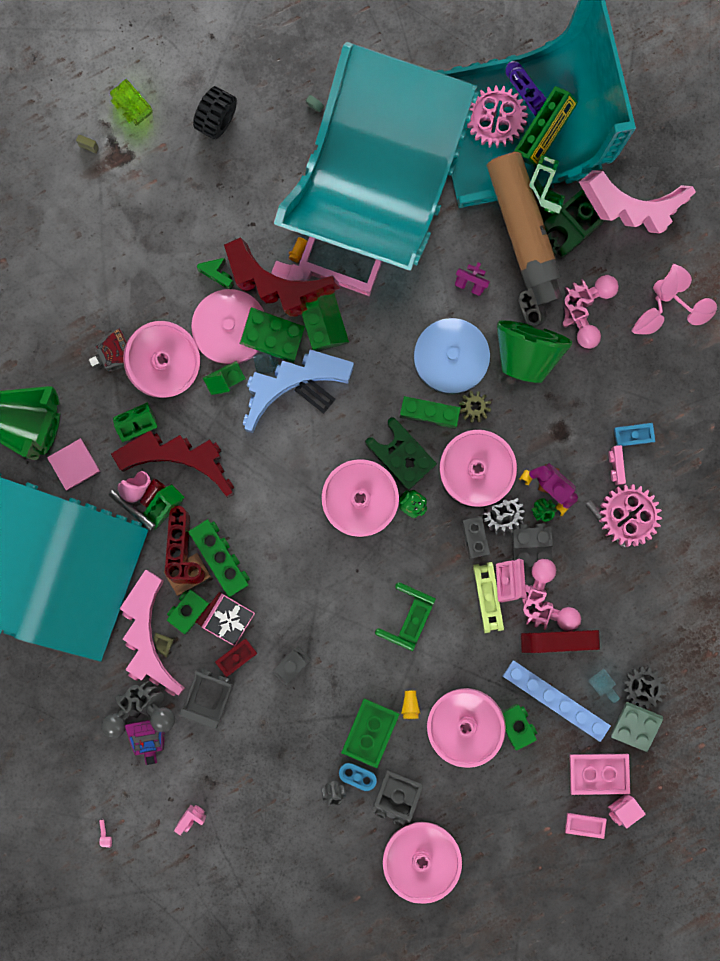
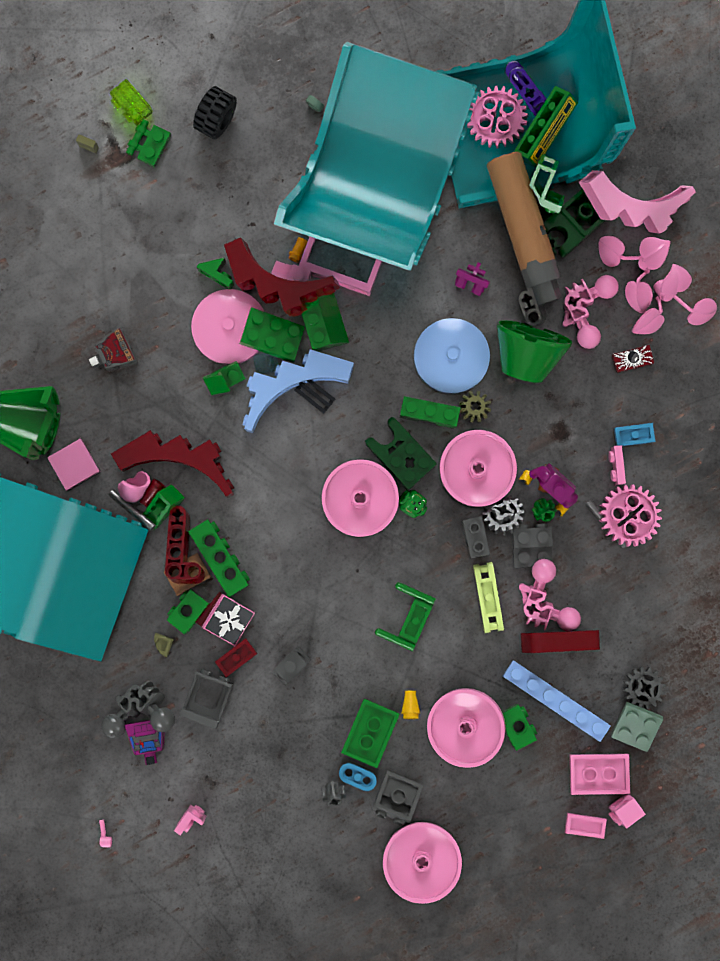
(135, 422): green brick -> none
(139, 636): bright pink arch -> none
(153, 146): none -> green plate
(161, 359): bright pink dish -> none
(510, 580): bright pink plate -> none
(603, 684): clear light blue plate -> none
(633, 359): none -> tile
(652, 256): none -> bright pink plant

